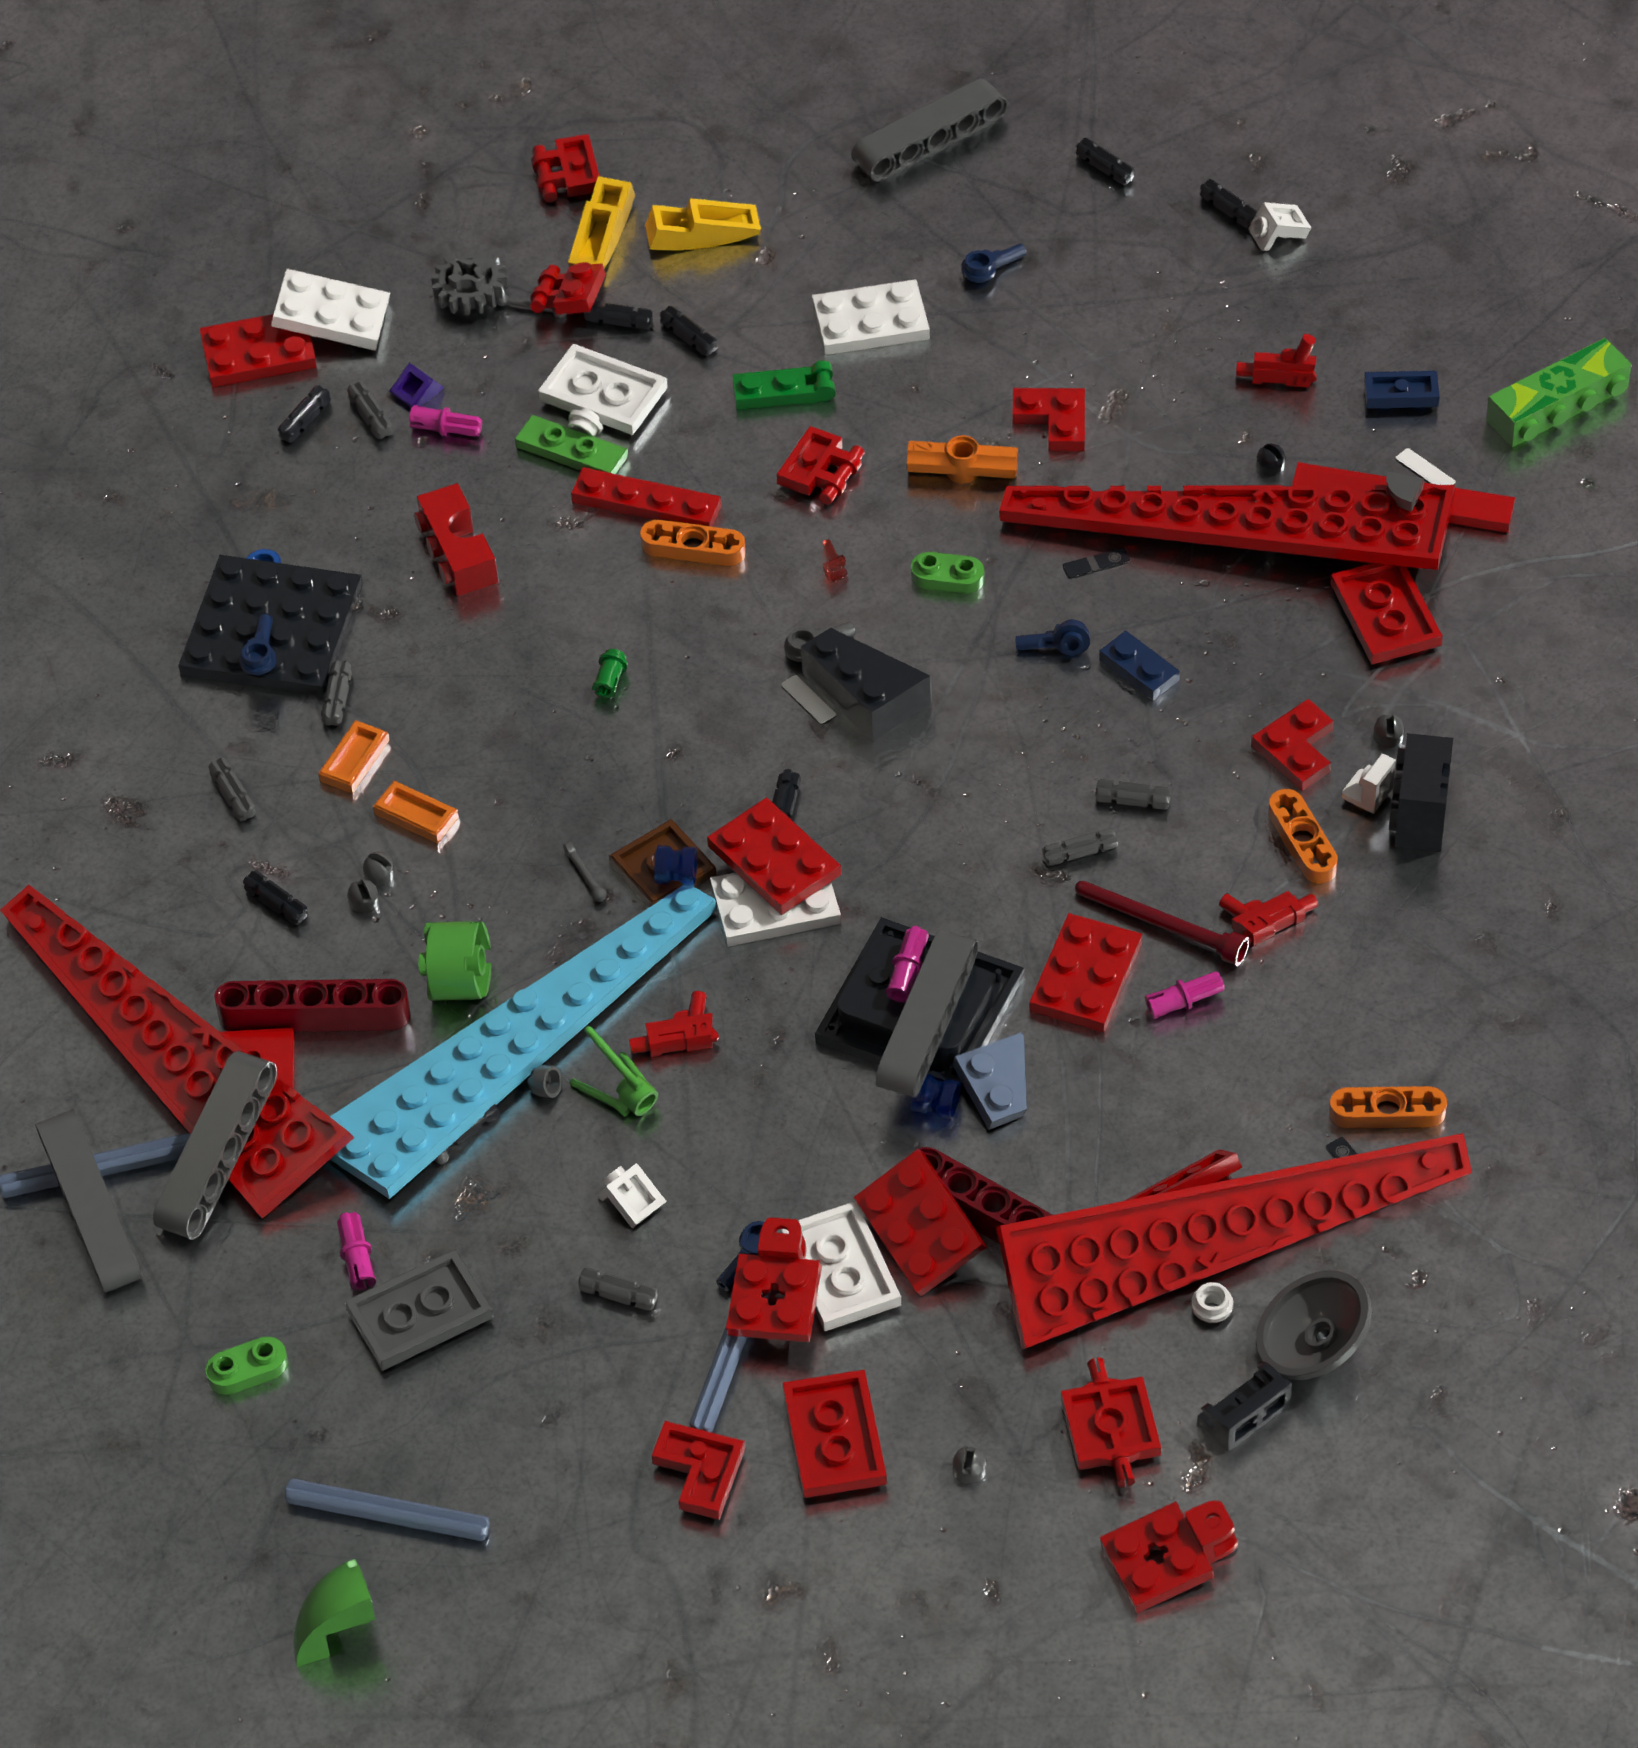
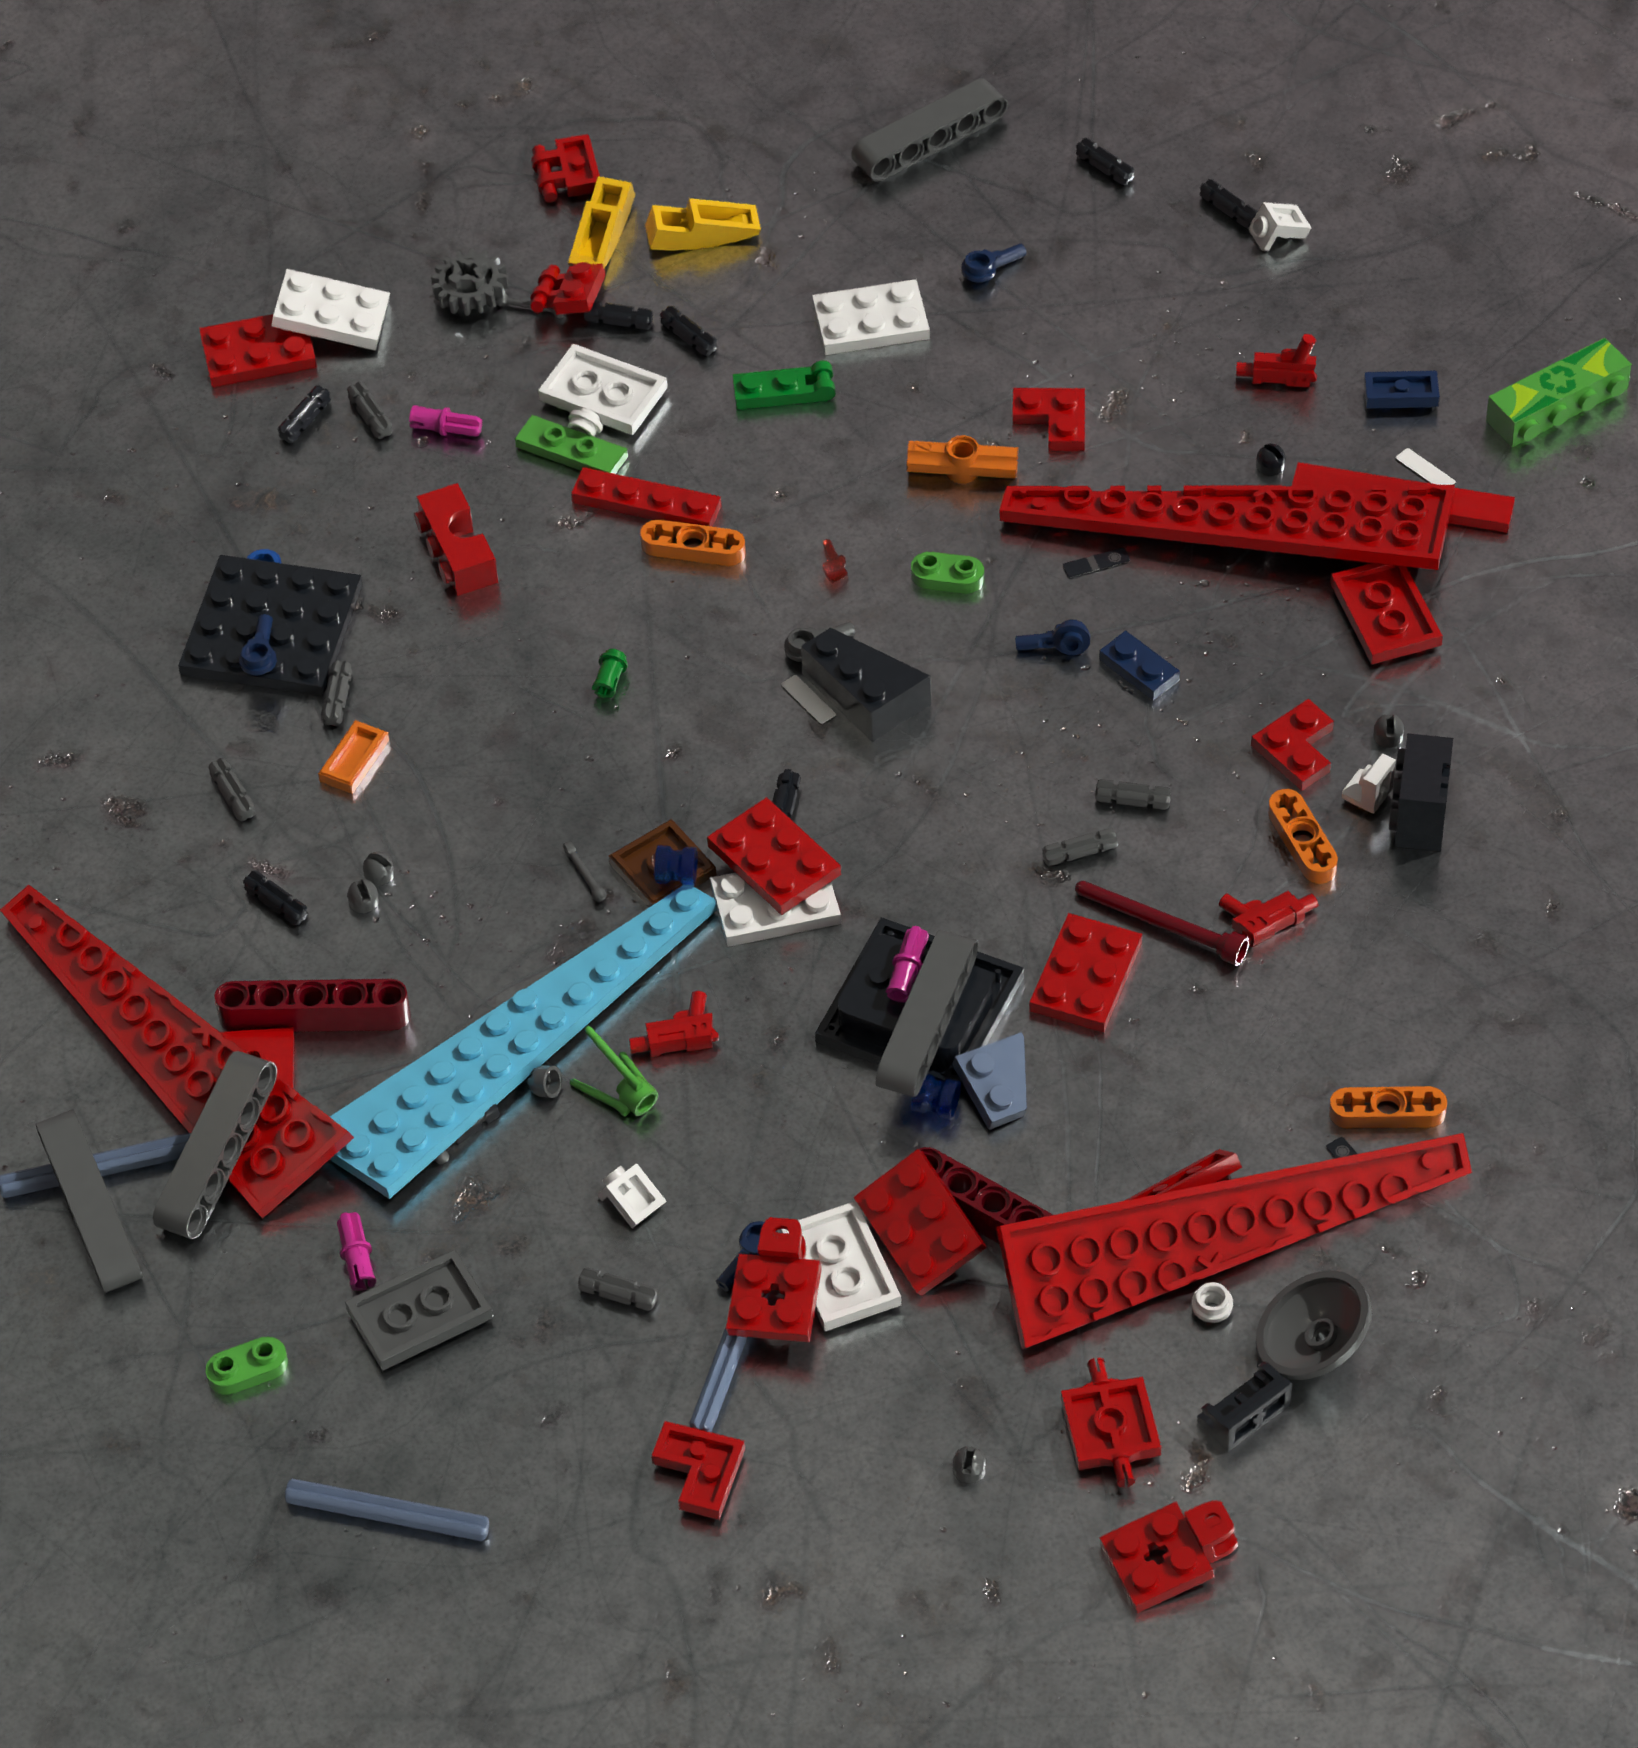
(332, 1605): bright green brick -> none
(415, 387): dark purple slope -> none
(415, 812): orange tile -> none
(456, 960): bright green brick -> none
(809, 464): red plate -> none
(834, 1433): red plate -> none
(1183, 994): dark pink axle -> none
(1404, 489): dark grey tile -> none

